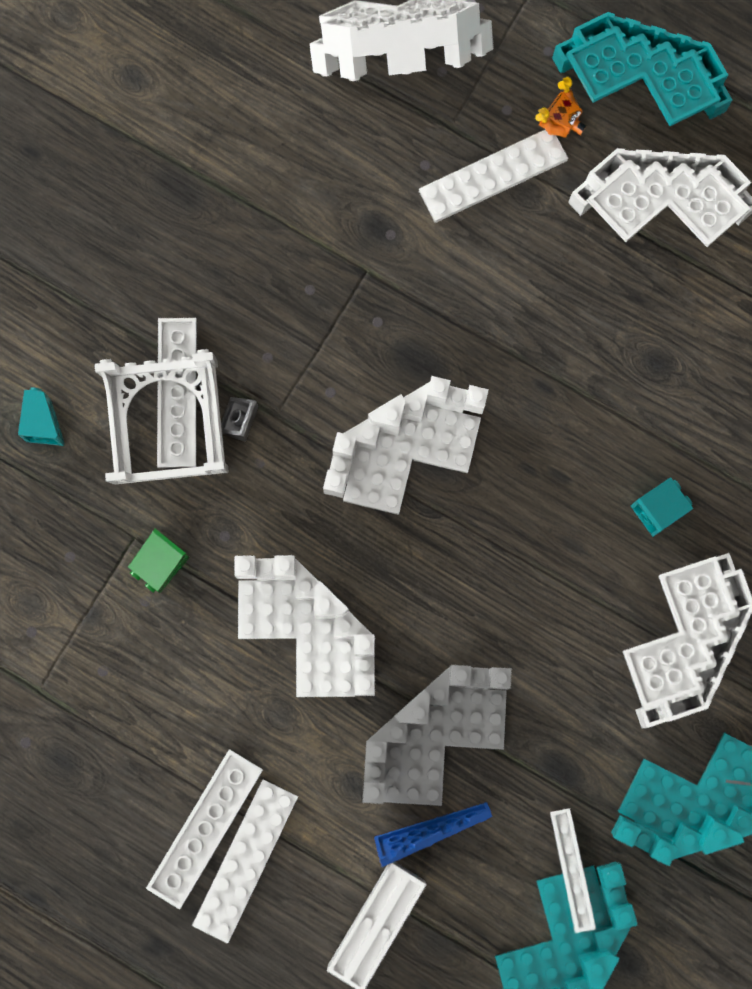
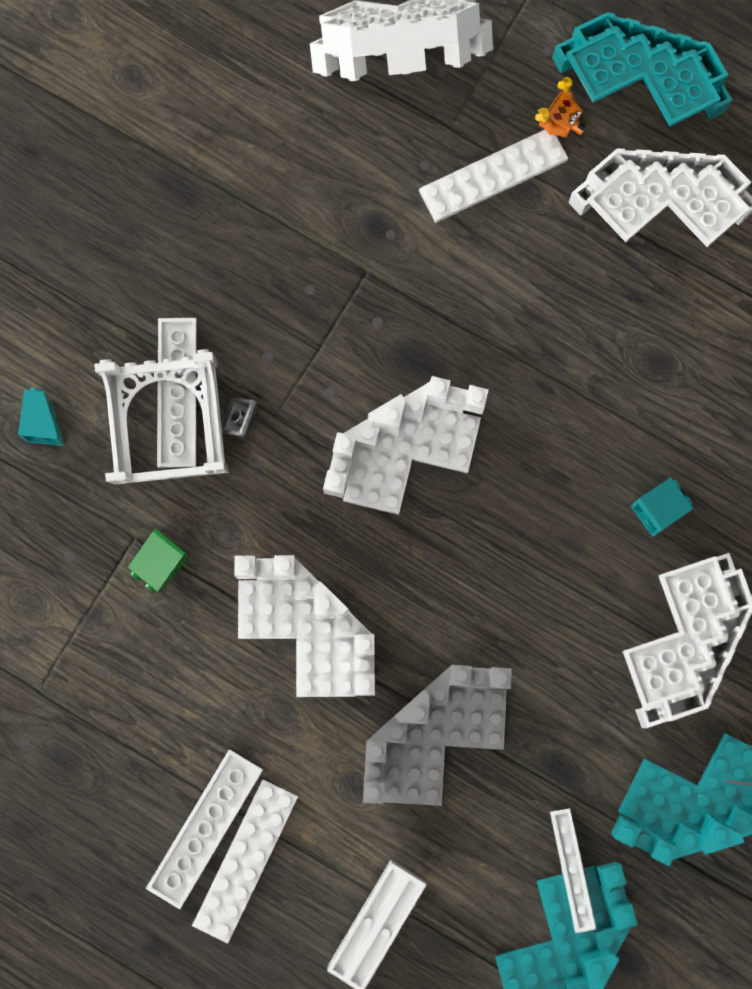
(413, 838): blue wing -> none

